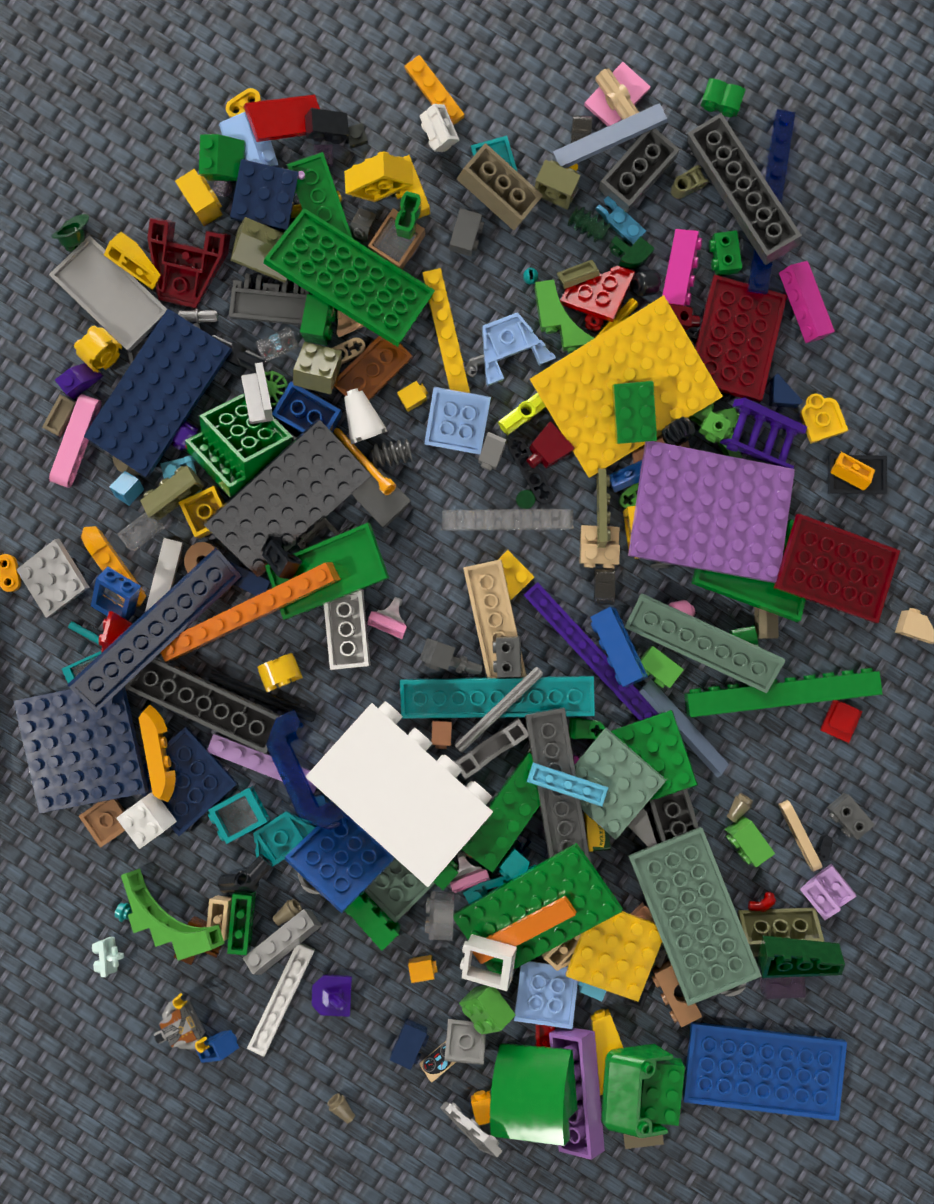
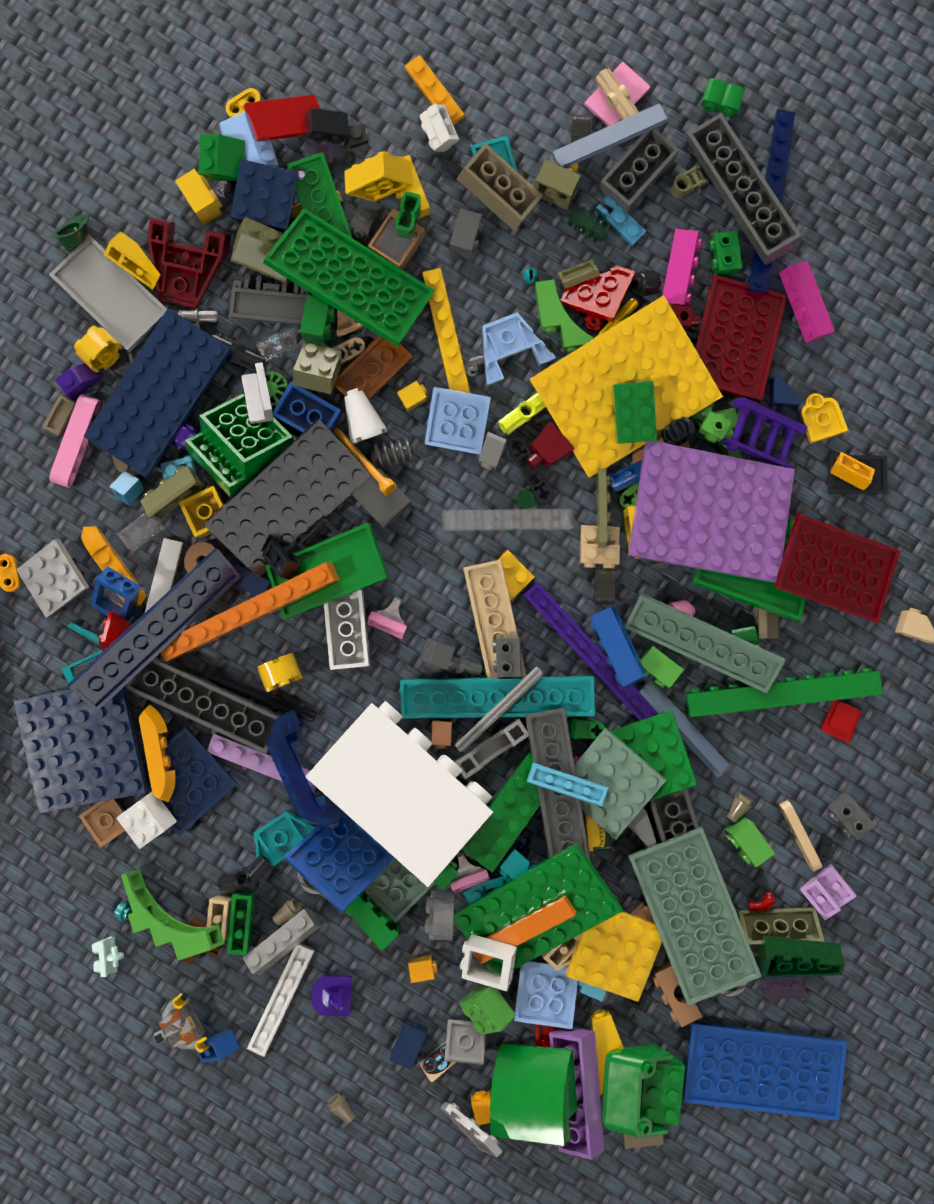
(238, 815): window -> none
(631, 257): dark green brick -> none

